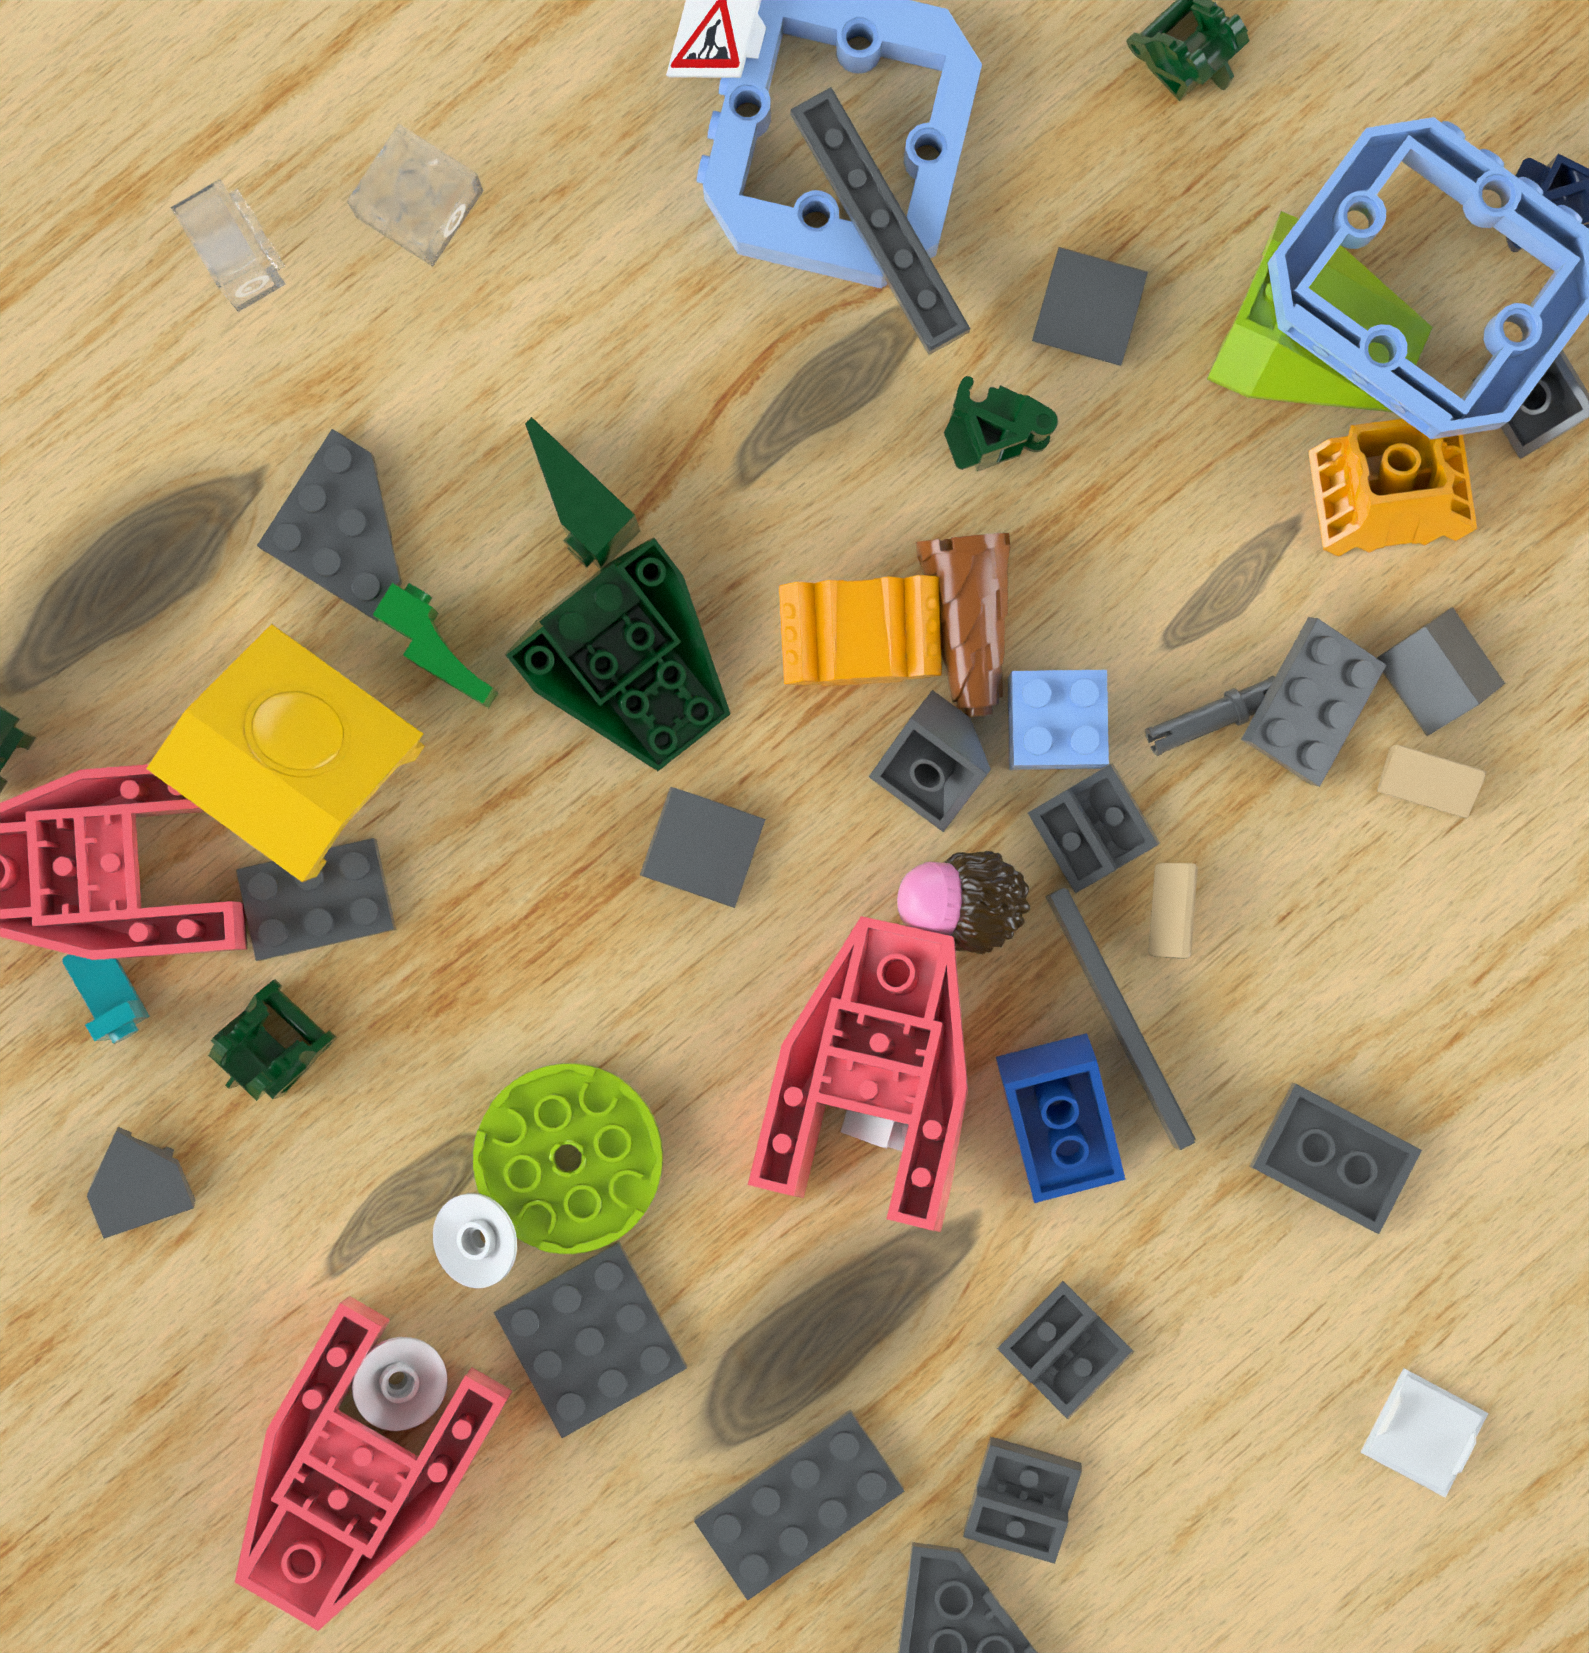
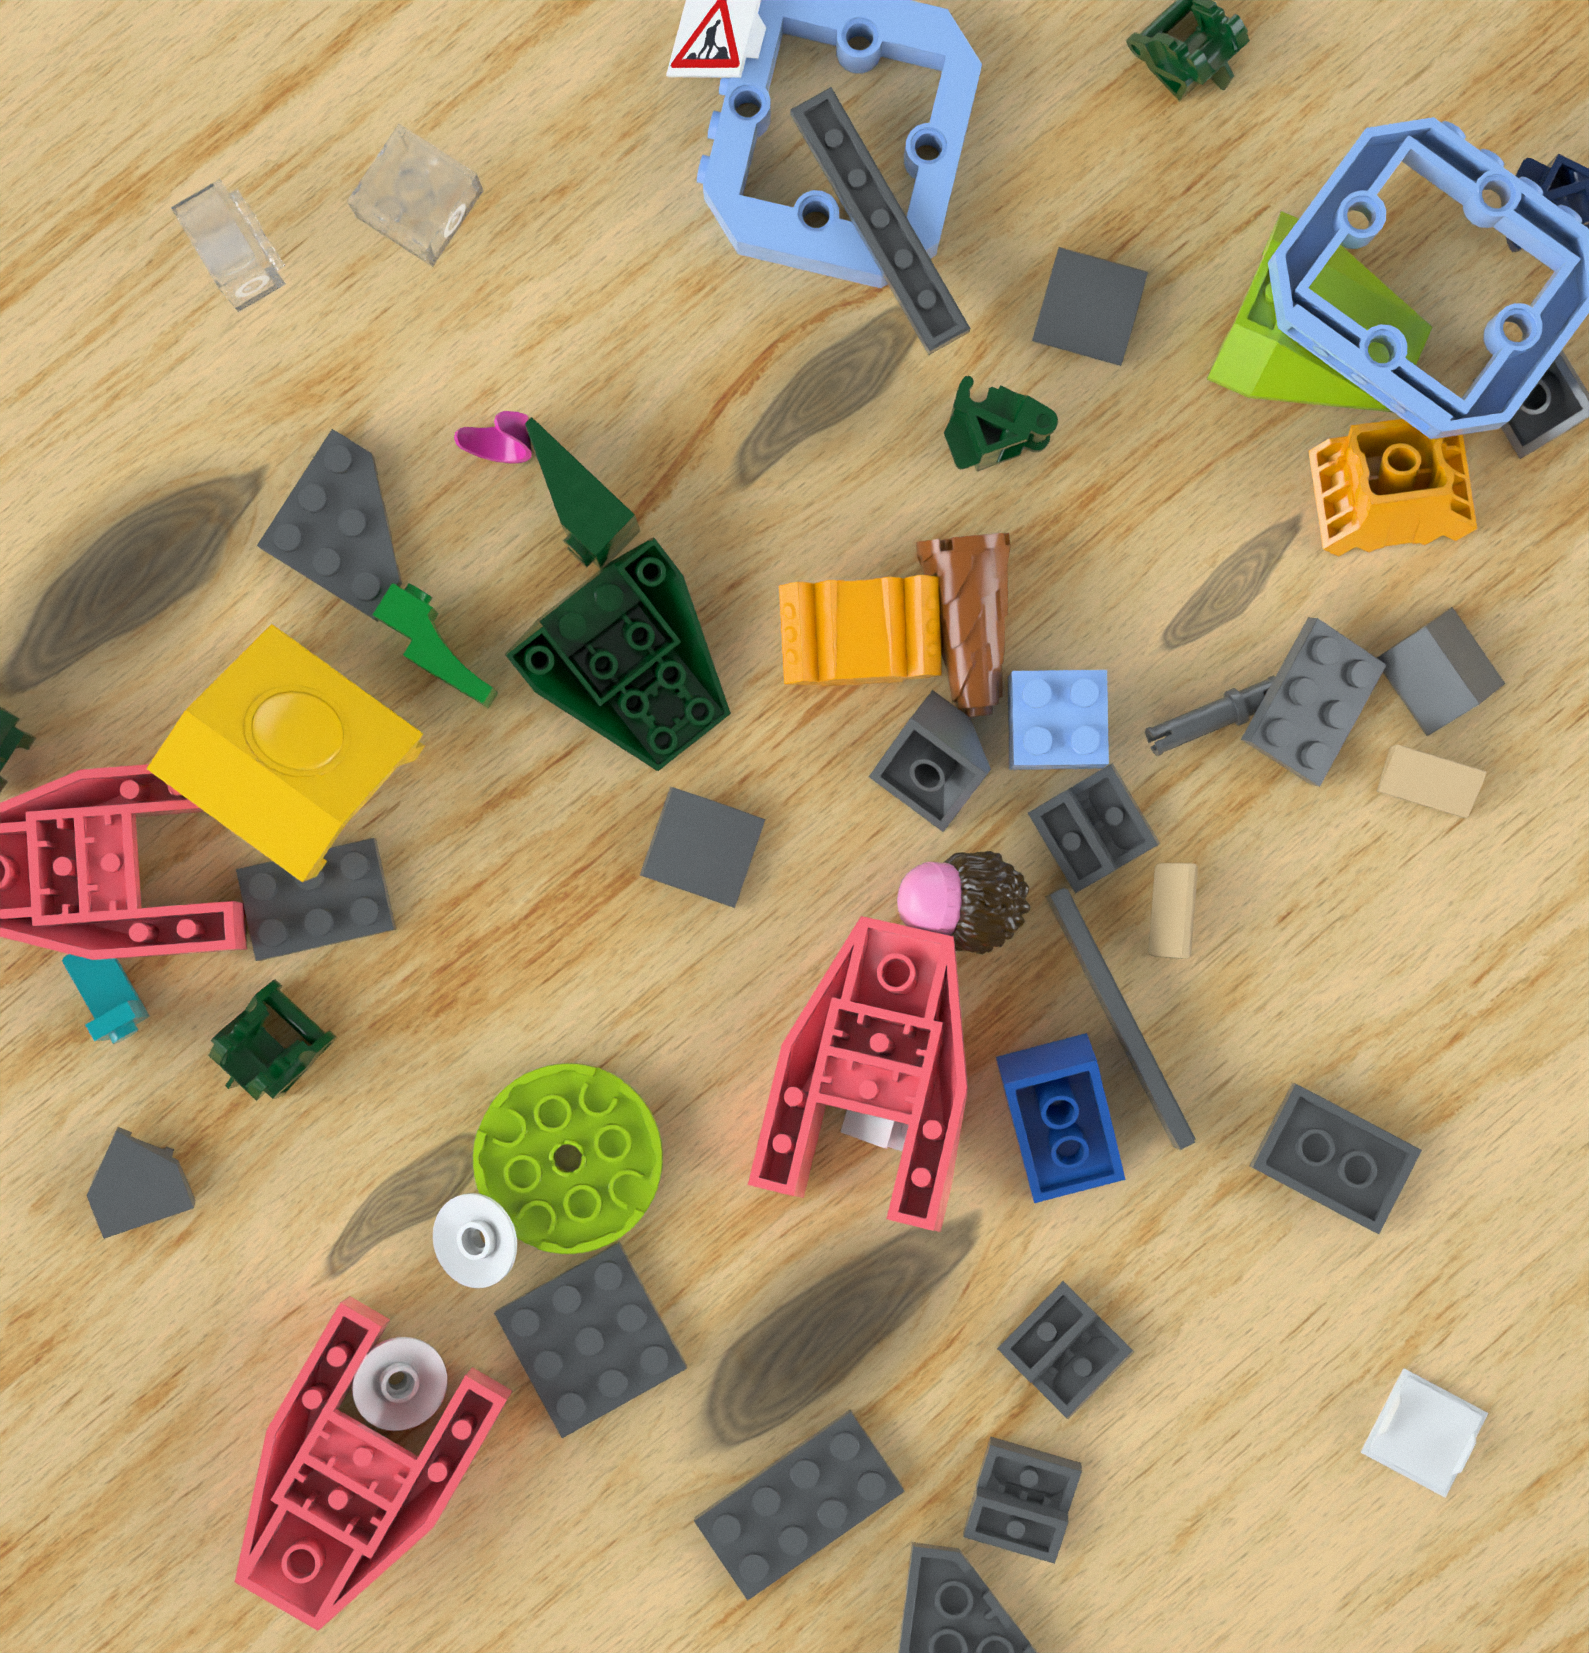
(503, 443): none -> dark pink helmet

